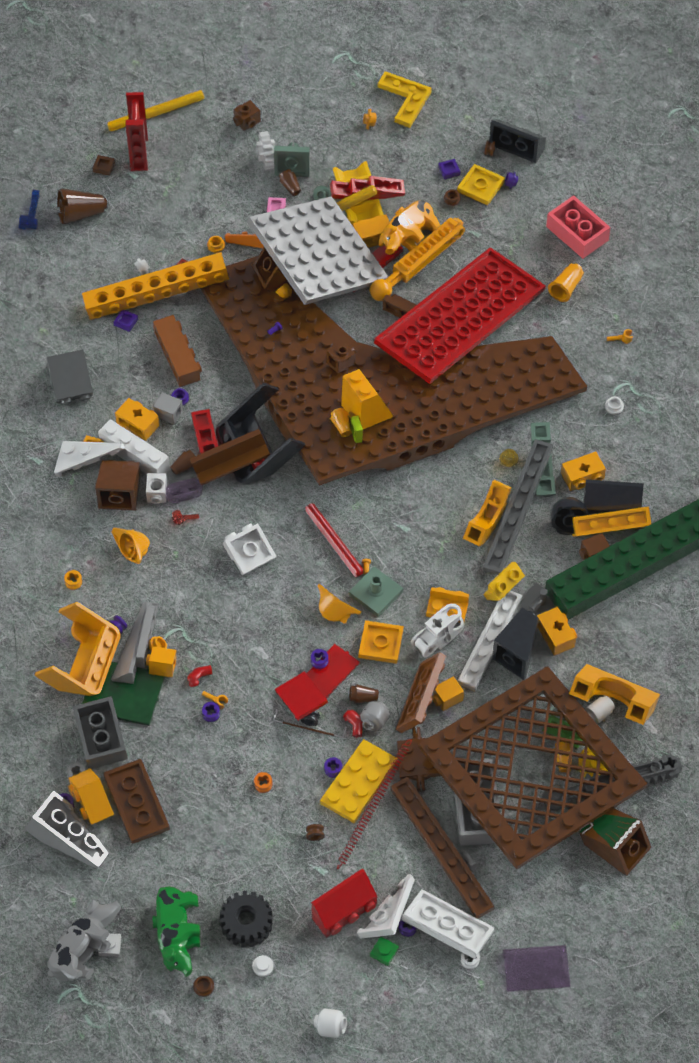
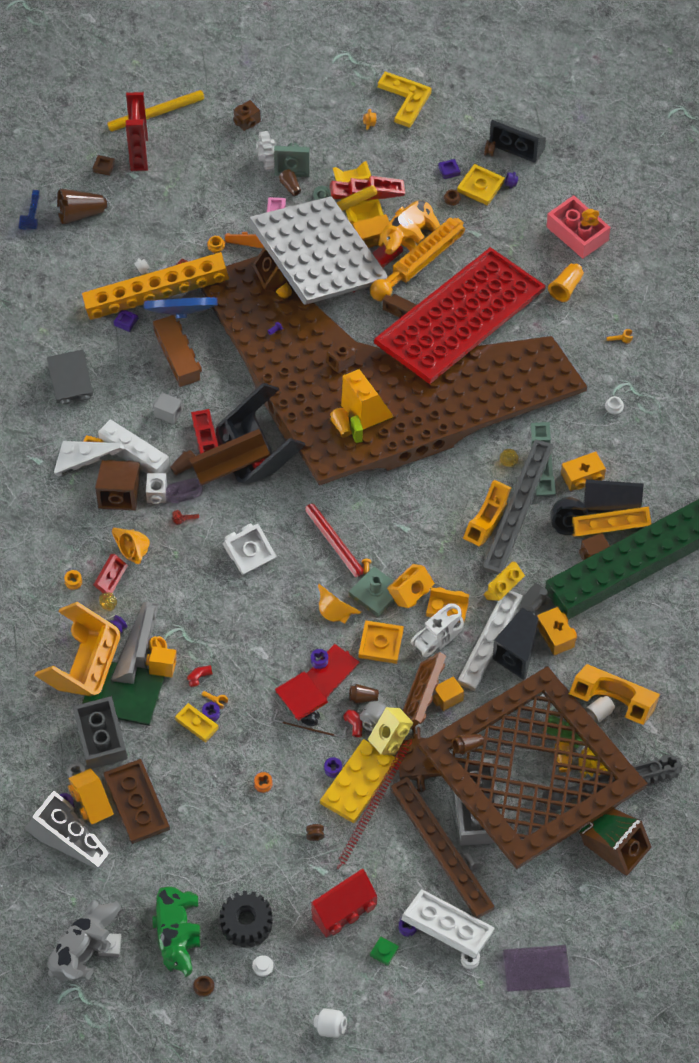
(108, 601): none -> clear yellow plate
(110, 574): none -> plate
(137, 419): light orange brick -> none
(180, 307): none -> blue dish
(181, 393): dark purple plate -> none
(196, 722): none -> yellow plate
(389, 913): white wing -> none
(390, 731): none -> light yellow brick
(414, 577): none -> light orange brick
(465, 743): none -> reddish brown cone
(590, 213): none -> light orange plate

